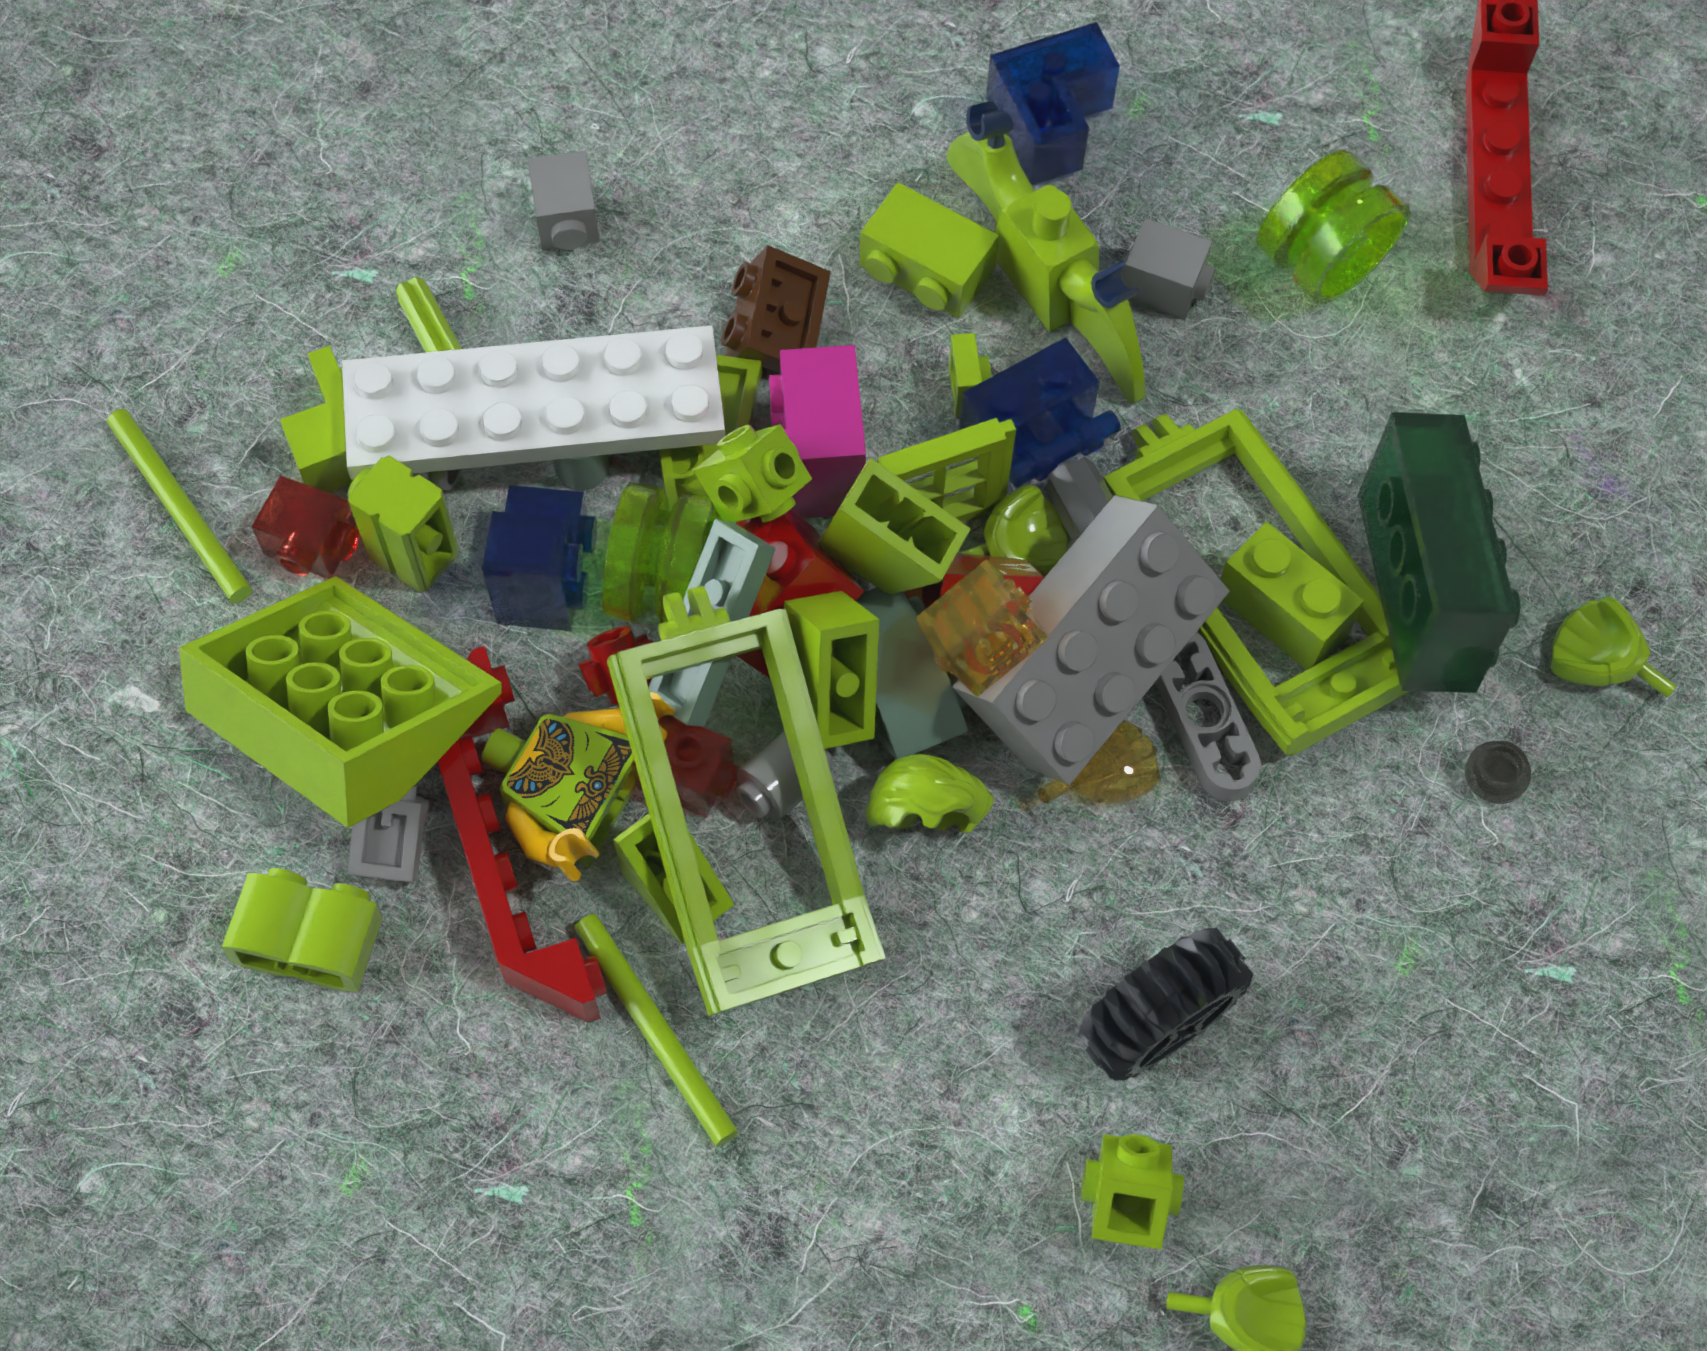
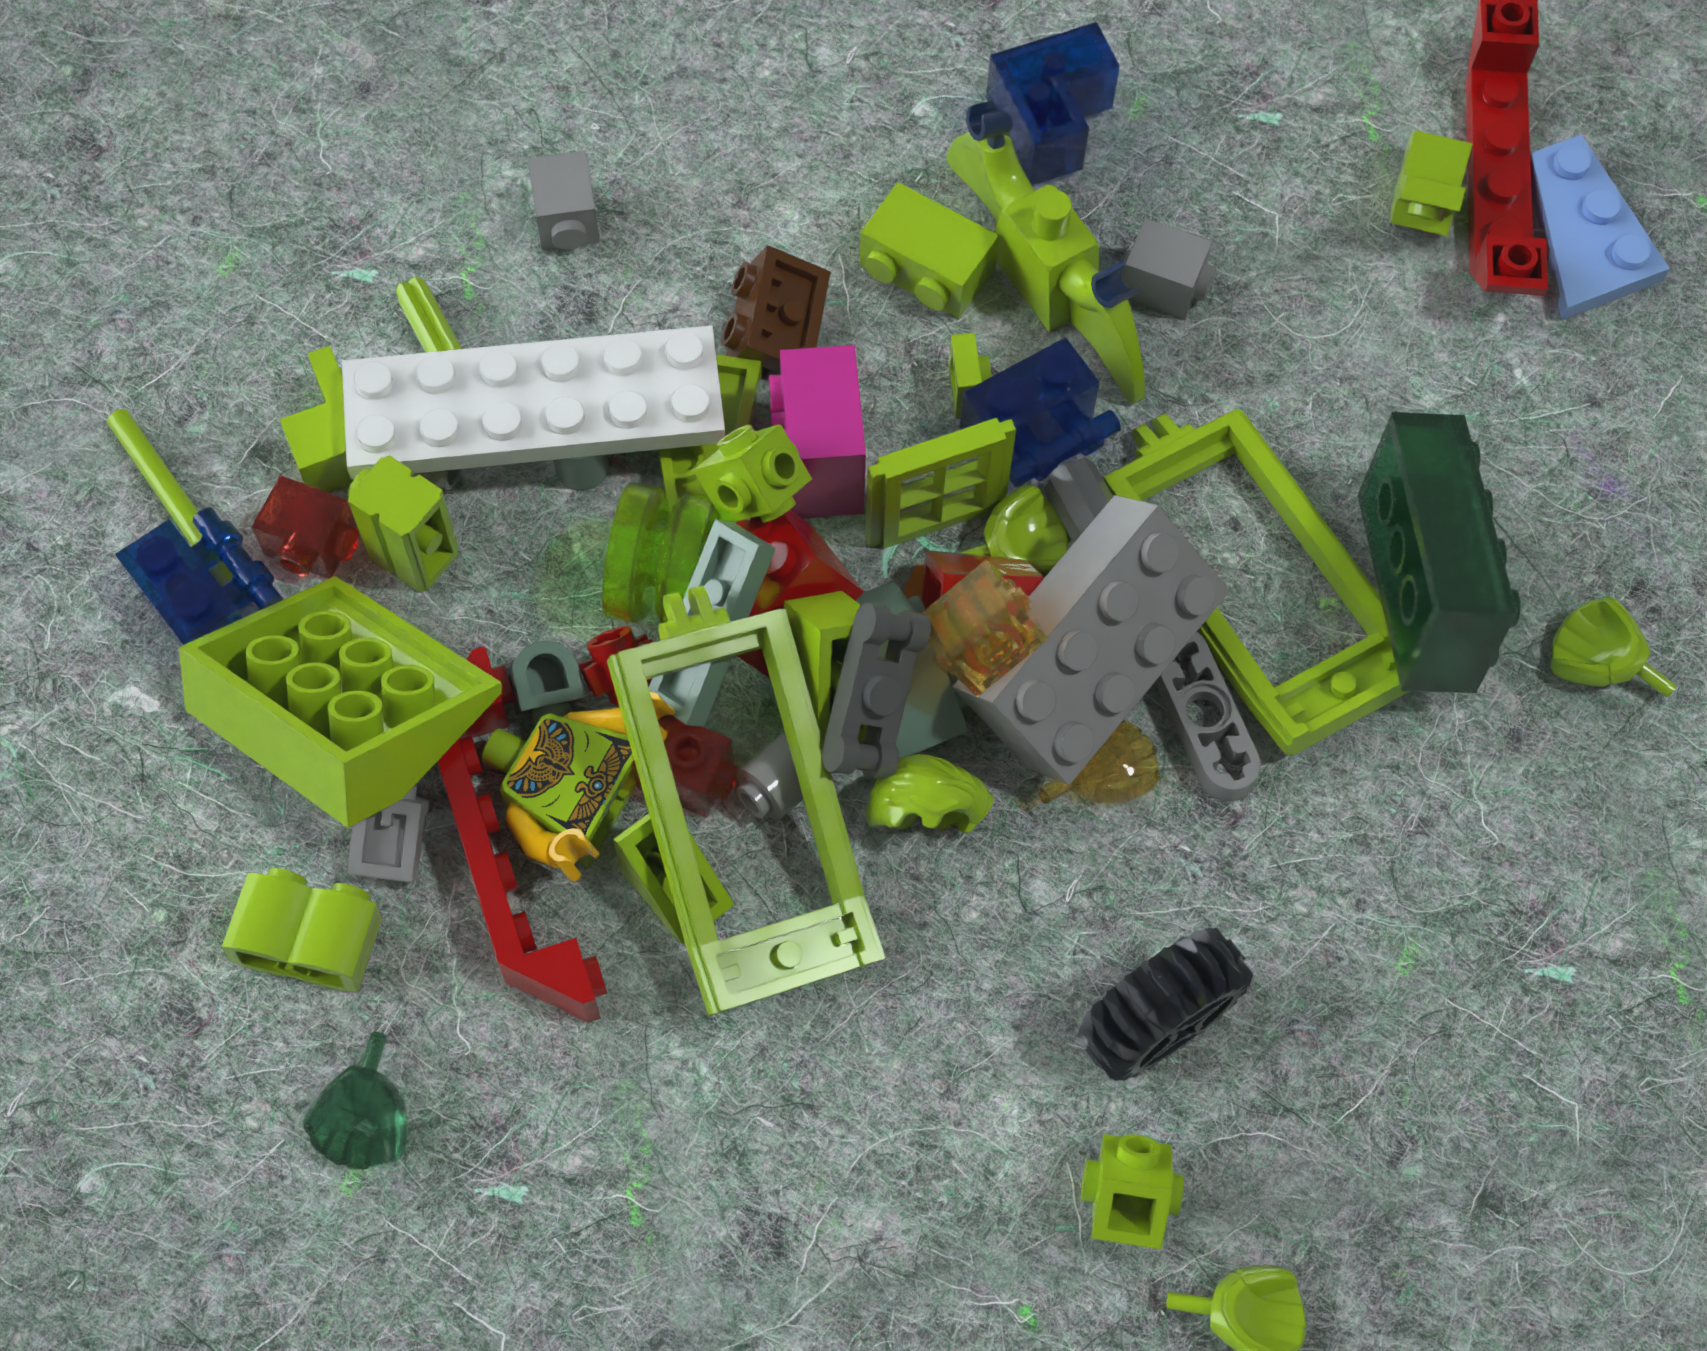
(178, 582): none -> clear blue brick
(359, 1115): none -> clear green piece
(537, 557): clear blue brick -> none
(545, 680): none -> sand green plate
(656, 1030): lime bar -> none
(873, 691): none -> dark grey plate
(892, 533): lime torso -> none
(1289, 596): lime brick -> none
(1333, 226): clear neon green wheel -> none
(1430, 182): none -> lime brick
(1498, 772): clear smoke plate -> none
(1590, 230): none -> light blue wing

